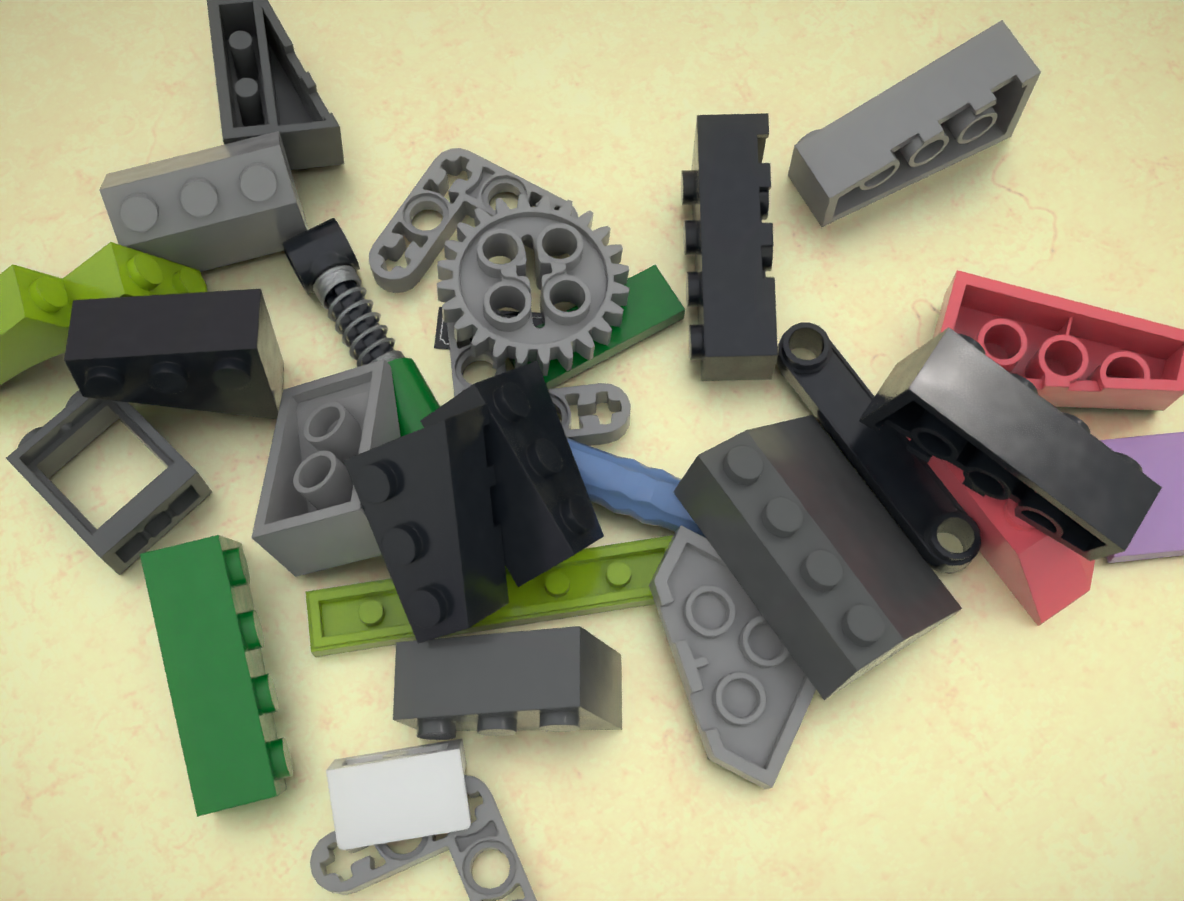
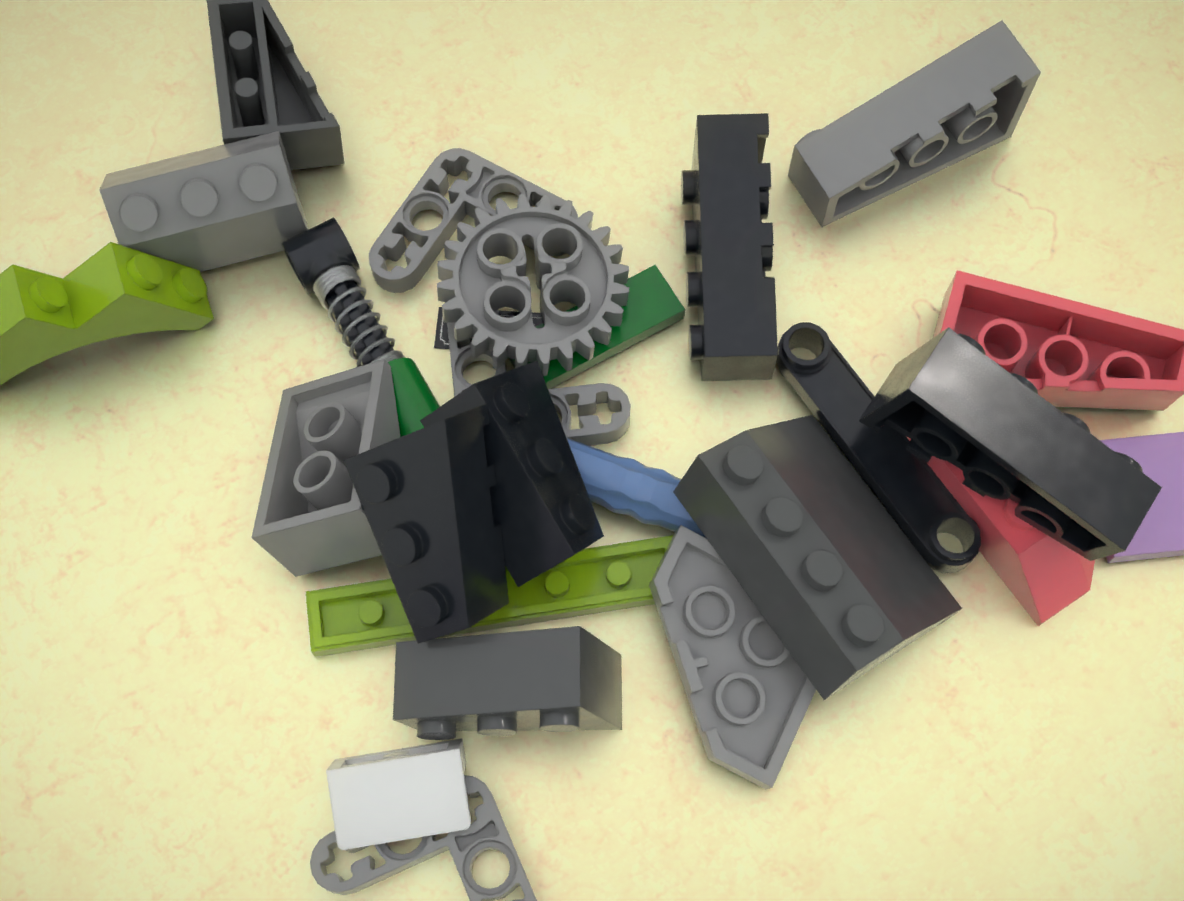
(146, 515): dark grey window -> none
(178, 351): black wedge -> none
(217, 673): green wedge -> none

